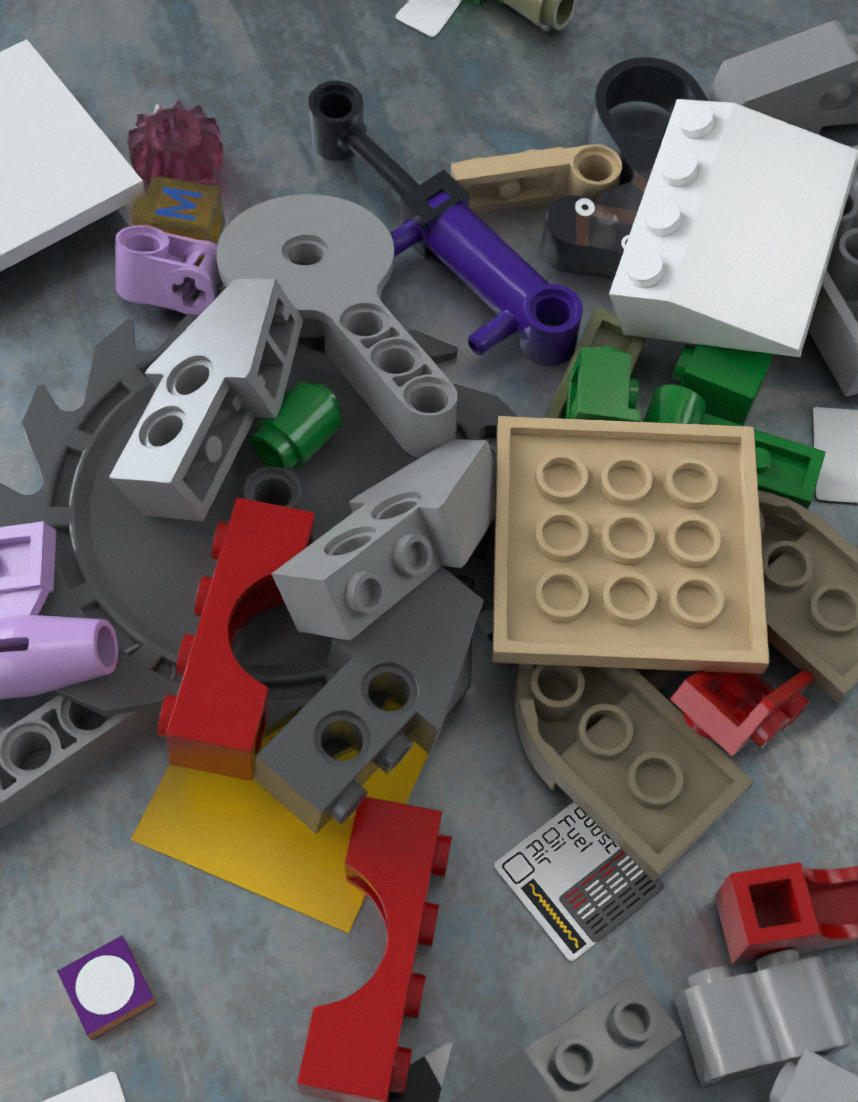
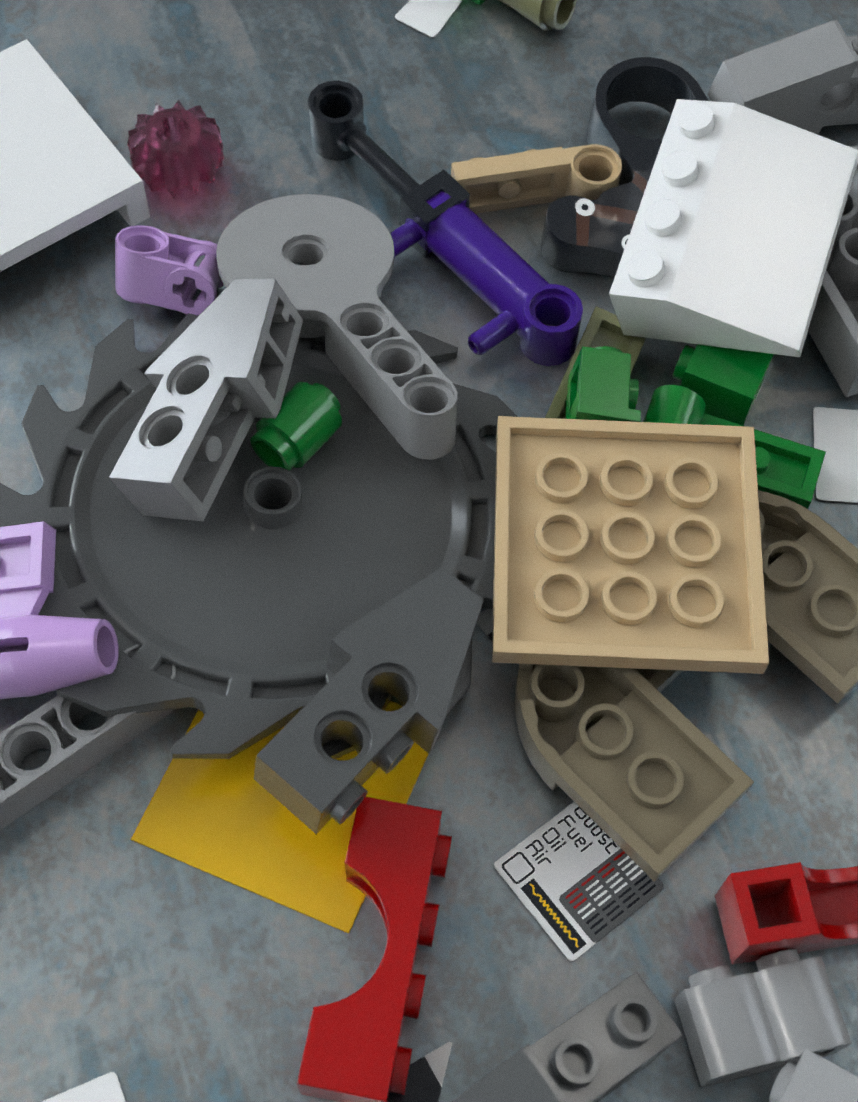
(106, 987): tile -> none
(182, 209): clear yellow brick -> none
(219, 708): red arch -> none
(392, 540): light grey brick -> none
(740, 706): red bracket -> none

